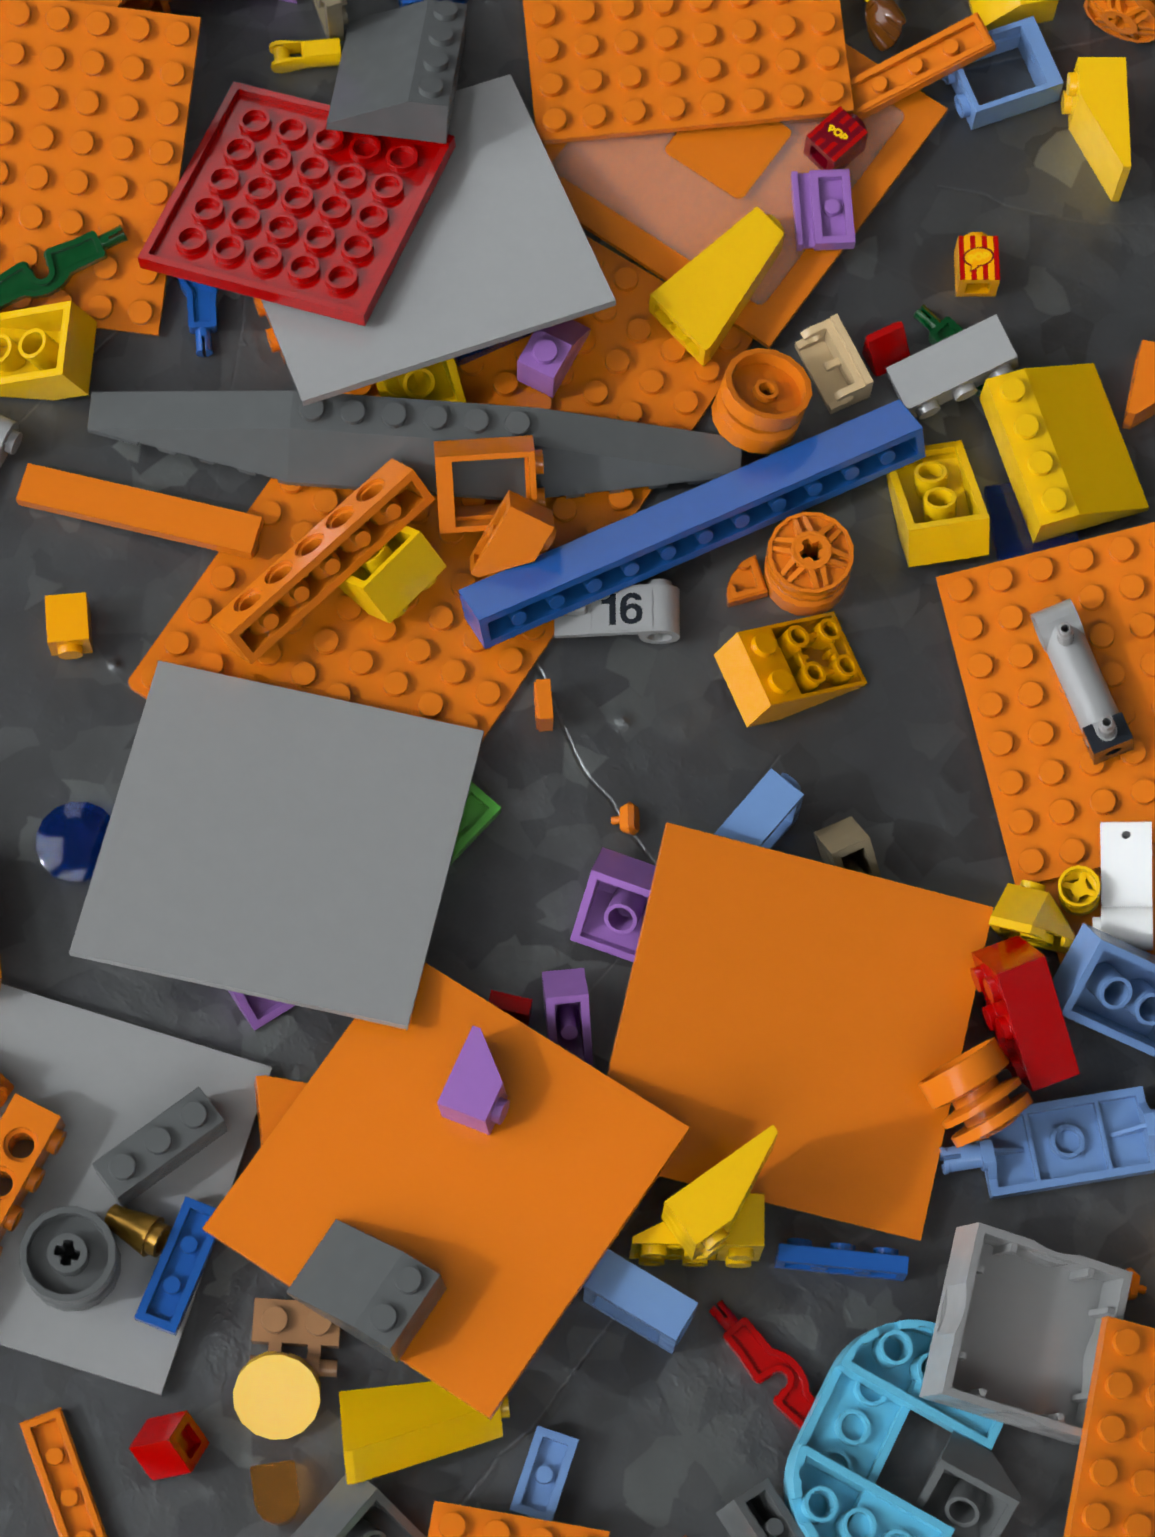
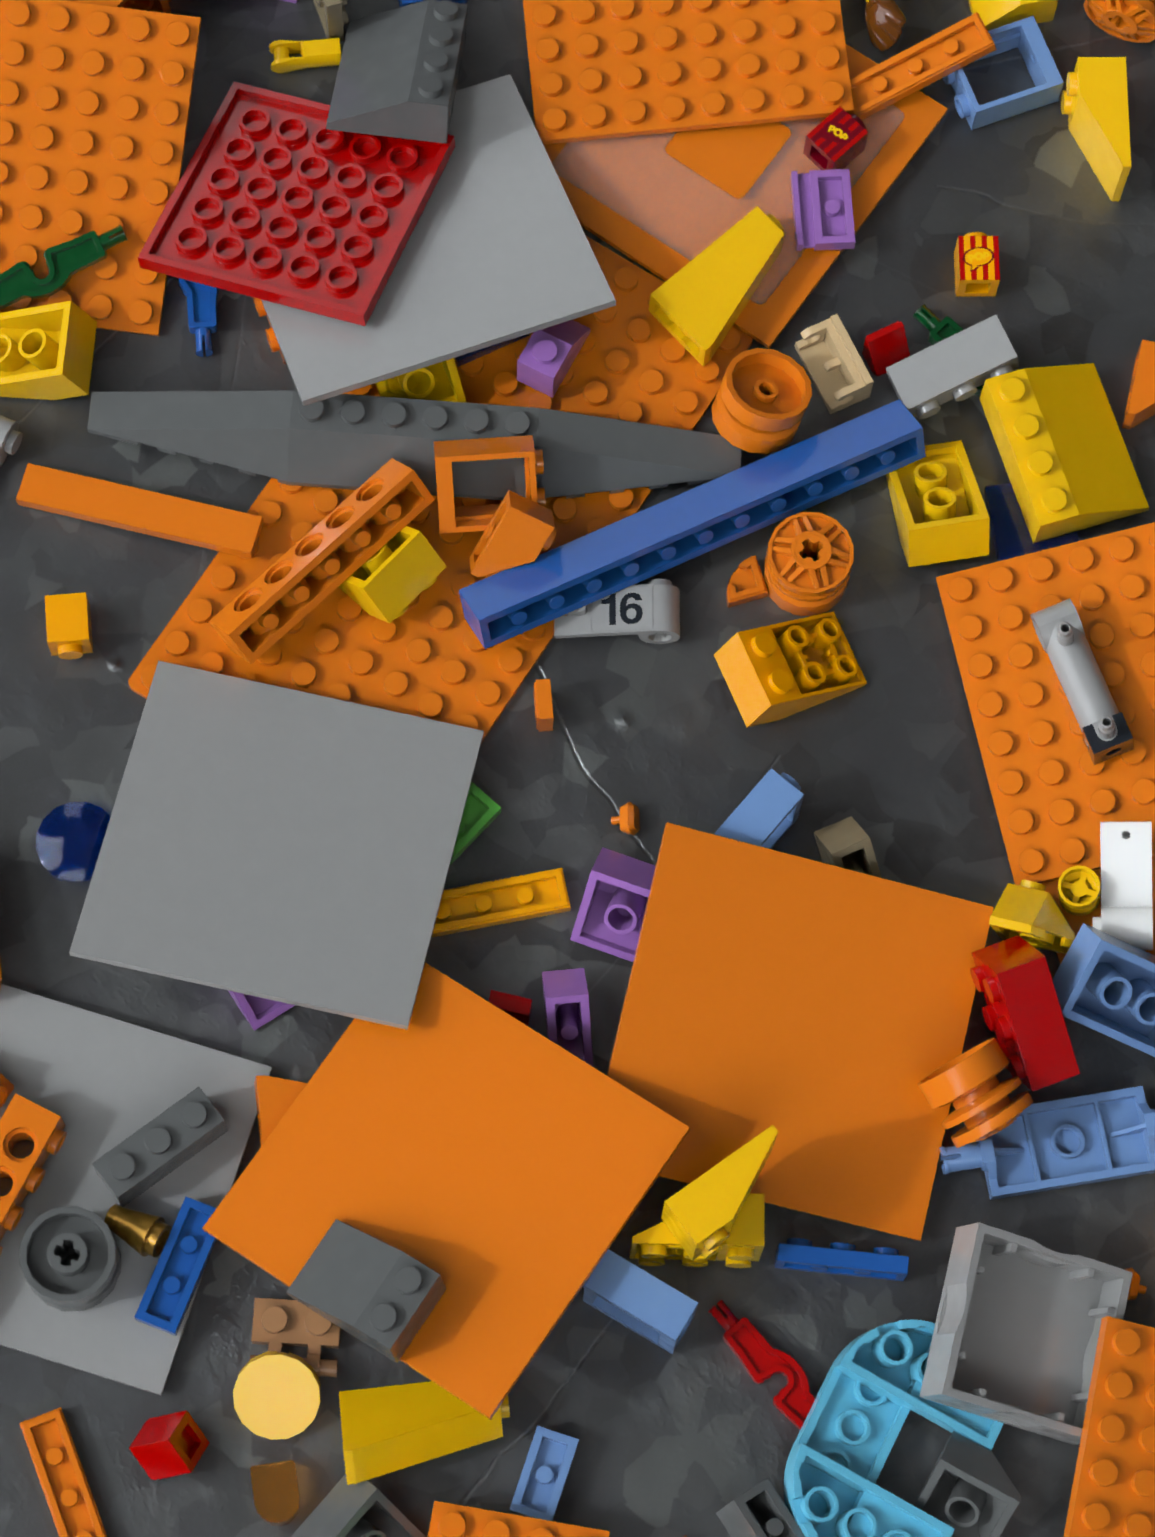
(474, 1088): medium lavender slope -> none
(502, 902): none -> light orange tile

